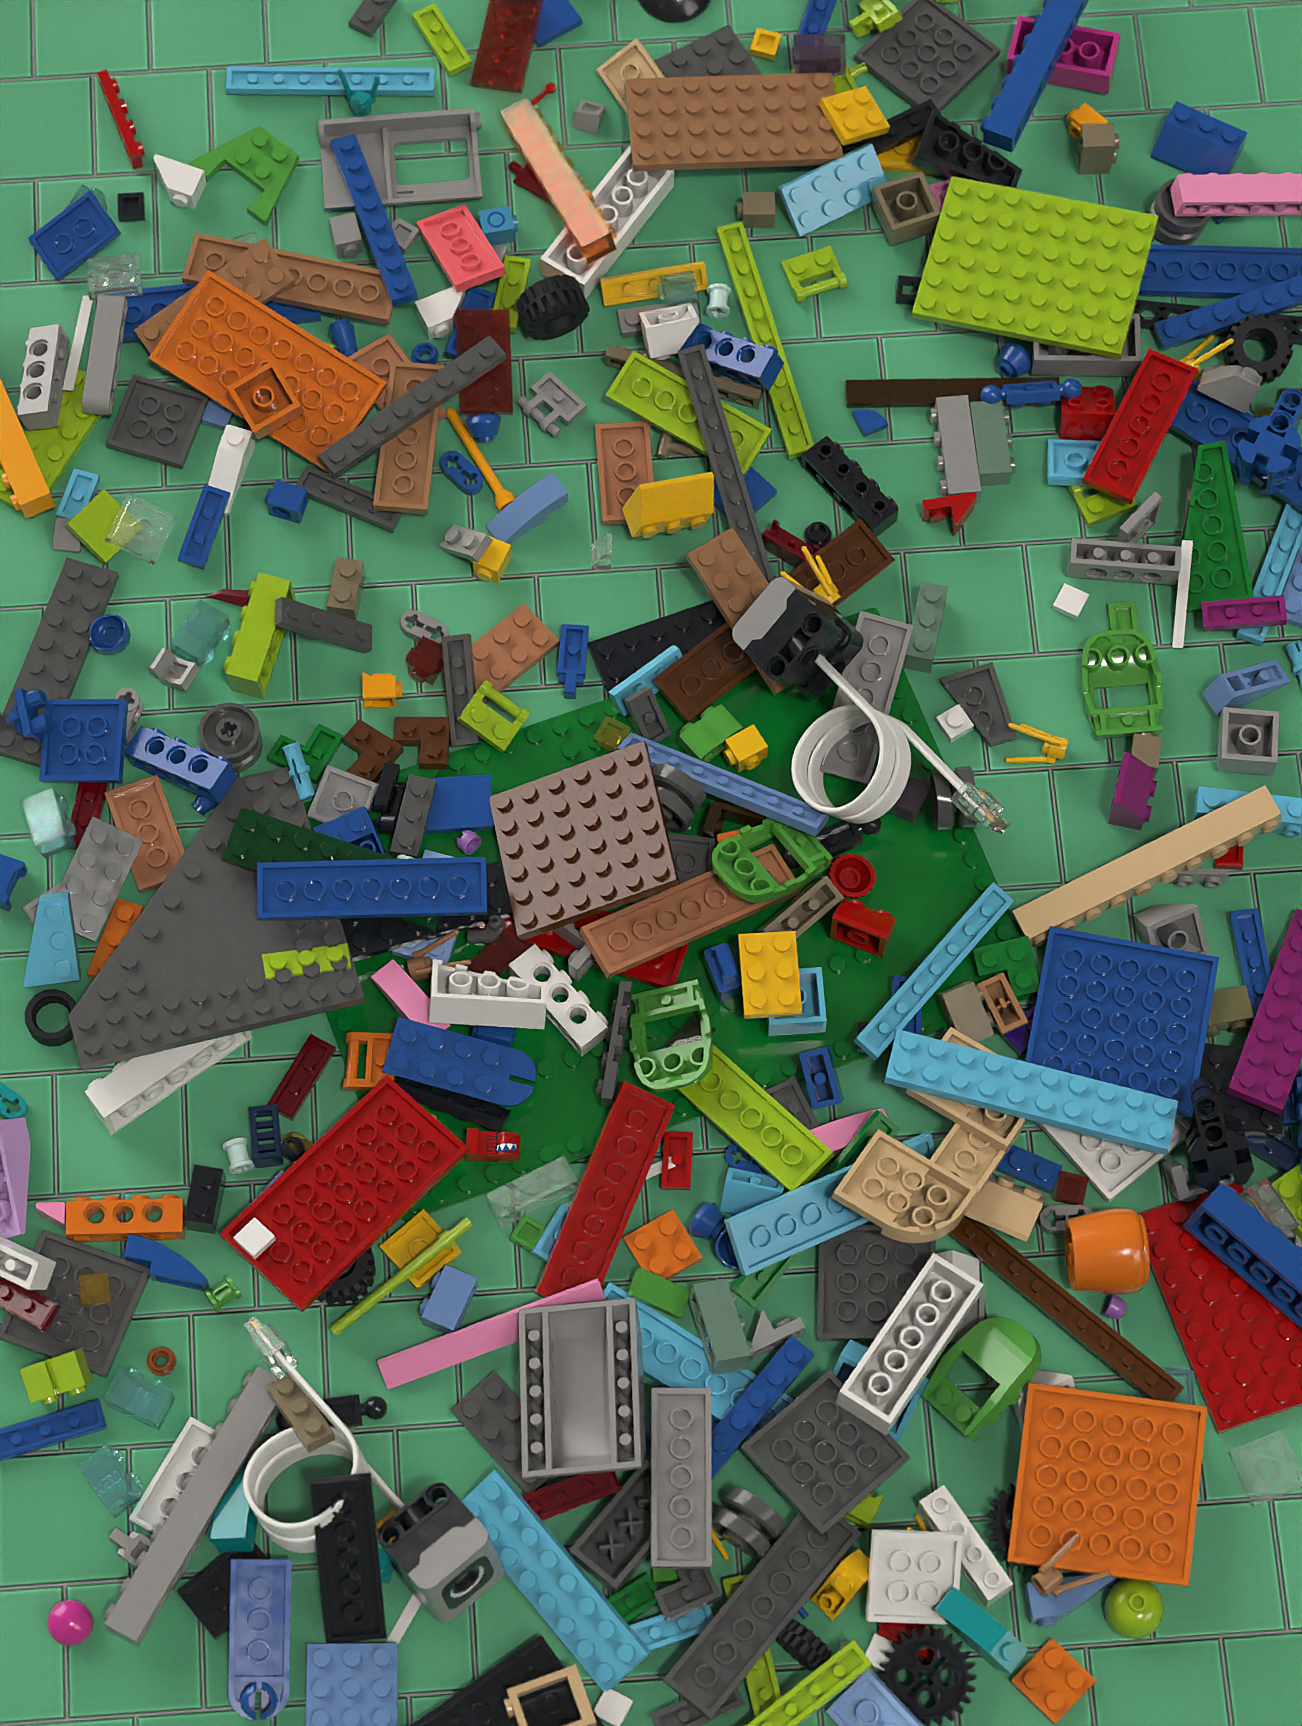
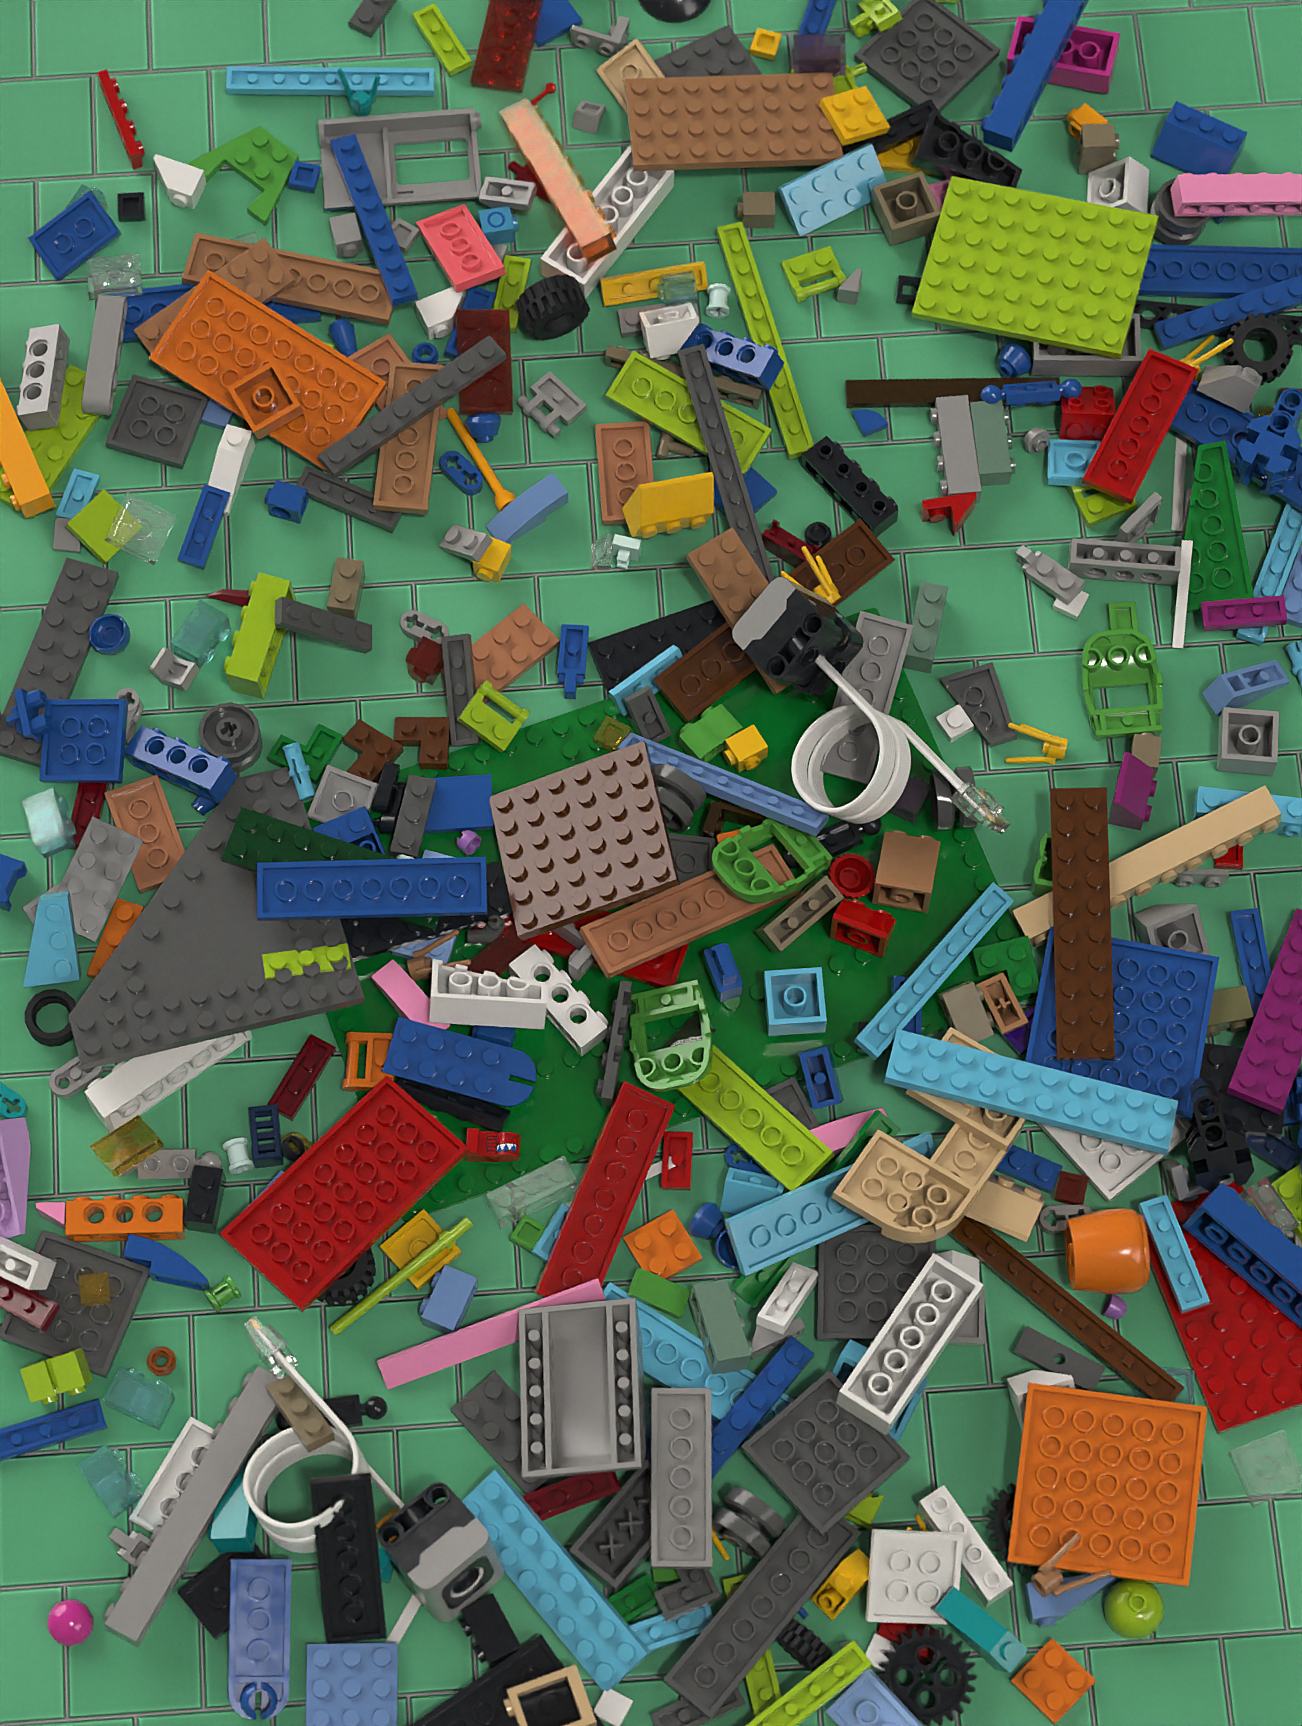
(75, 1076): none -> light grey plate
(77, 344): white sticker -> none
(127, 1146): none -> clear yellow tile
(173, 1164): none -> light grey plate
(254, 1238): white tile -> none
(304, 177): none -> blue plate
(381, 690): light orange window -> none
(490, 1631): none -> black brick
(507, 192): none -> light grey slope
(605, 44): none -> light grey bracket
(626, 550): none -> light aqua tile
(770, 974): yellow plate -> none
(787, 1298): none -> white plate
(849, 290): none -> light grey slope
(906, 871): none -> medium nougat slope
(1005, 1353): bright green slope -> none
(1036, 440): none -> light grey plate
(1042, 877): none -> bright green brick
(1043, 1350): none -> dark grey tile
(1050, 575): none -> light grey hinge
(1082, 924): none -> reddish brown plate
(1120, 185): none -> white slope
(1174, 1253): none -> medium azure plate
(1179, 481): none -> white sticker

